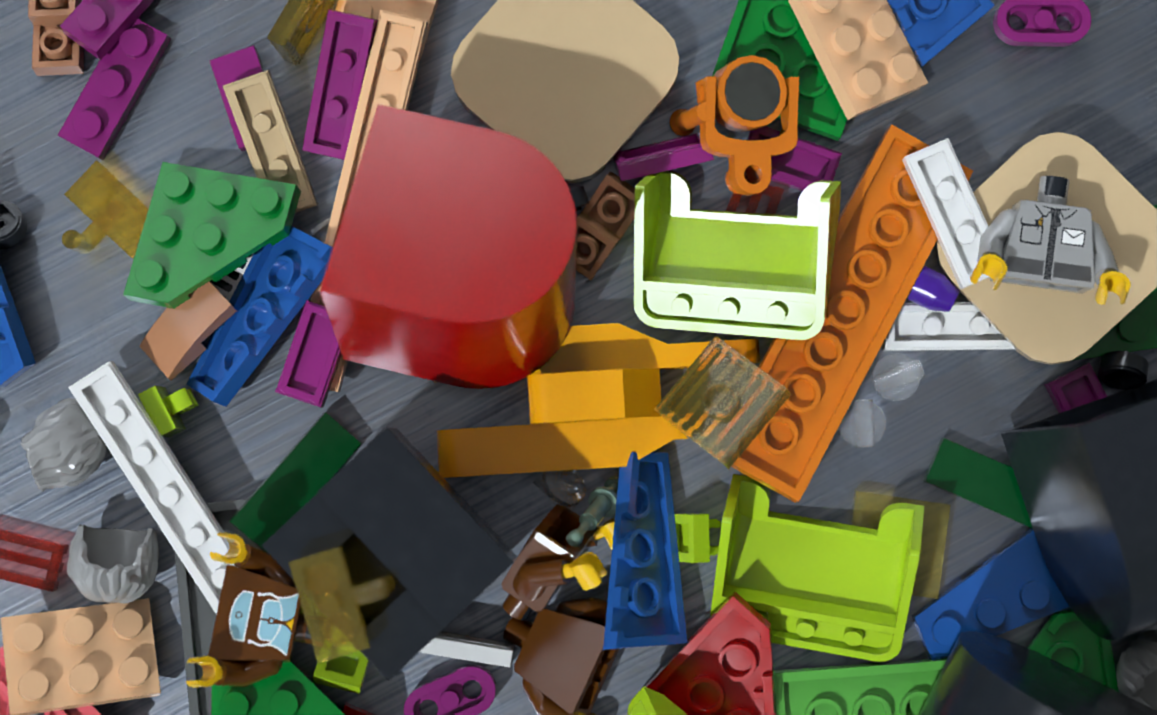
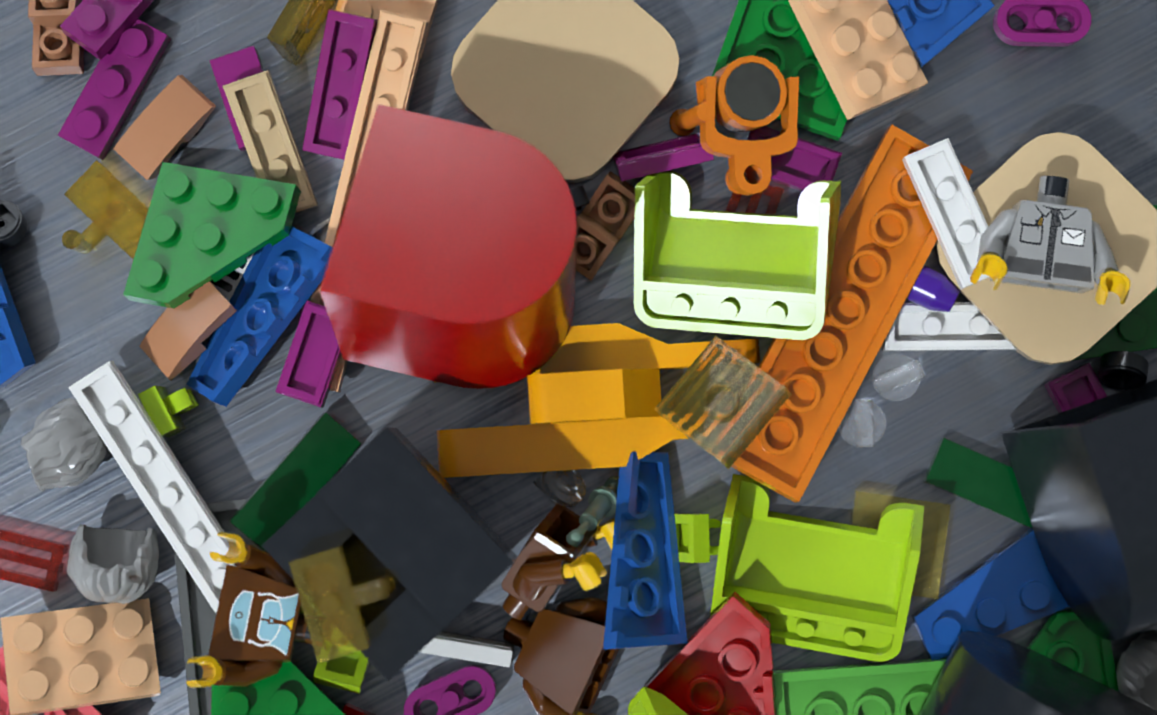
(164, 126): none -> nougat slope

